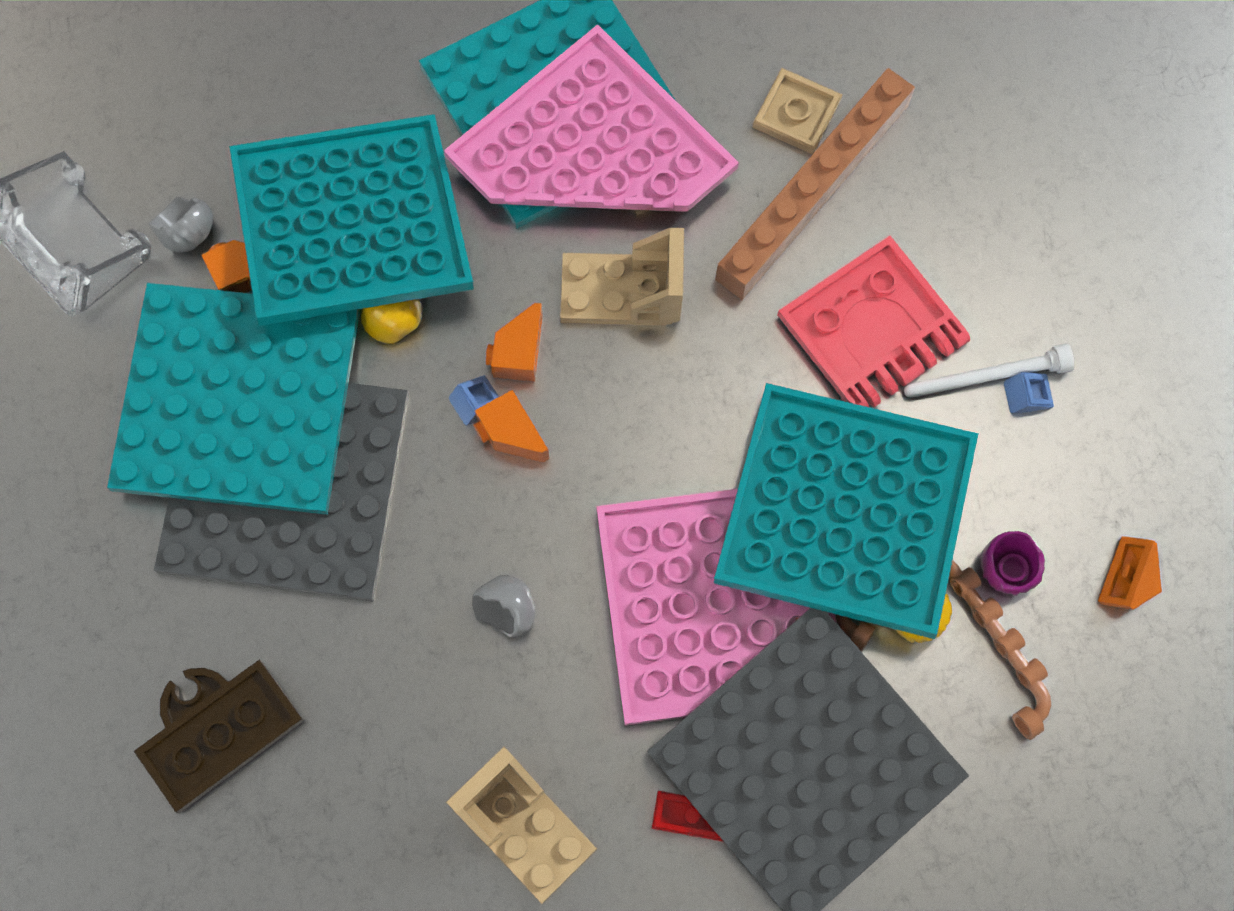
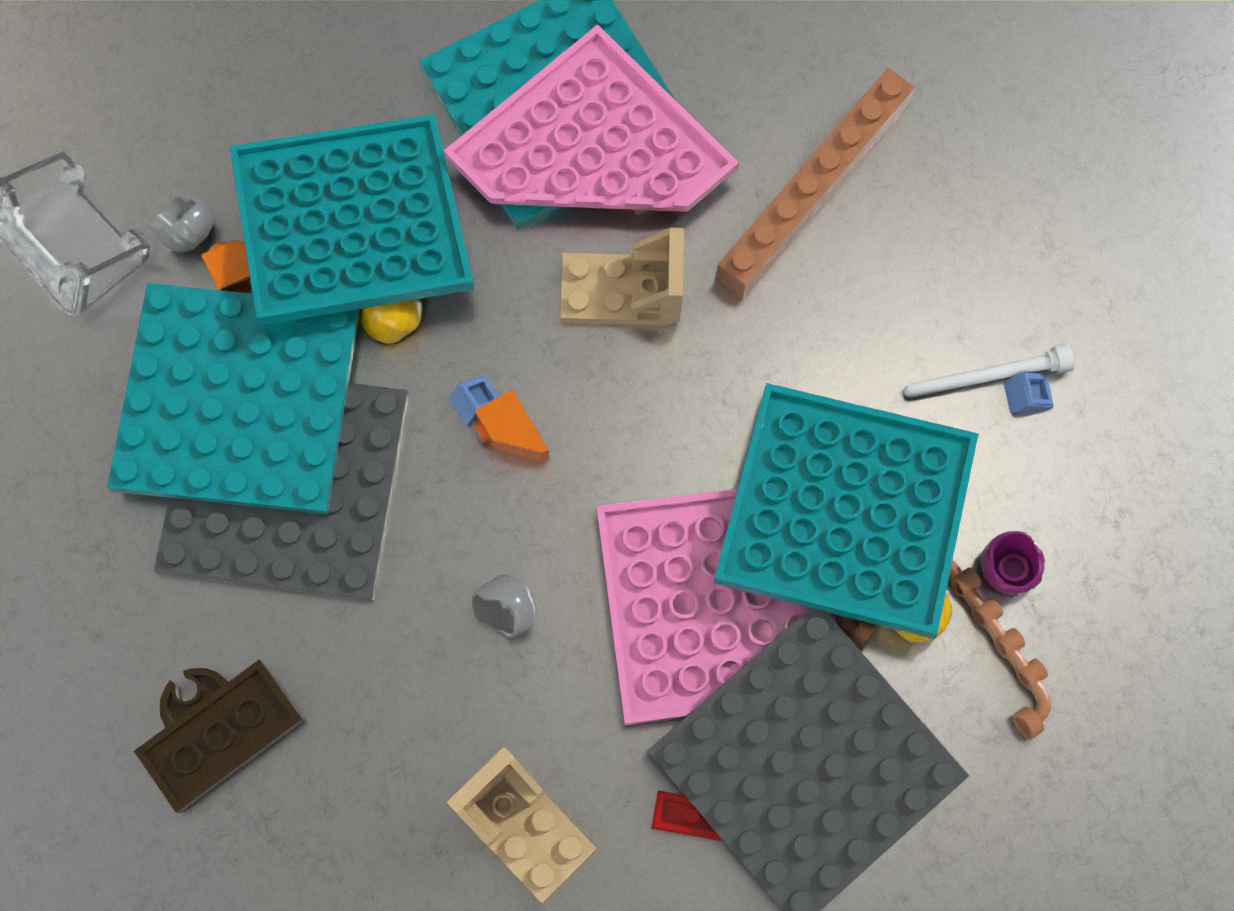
(517, 346): orange slope -> none
(797, 111): tan tile -> none
(871, 320): coral hinge -> none
(1133, 574): orange slope -> none

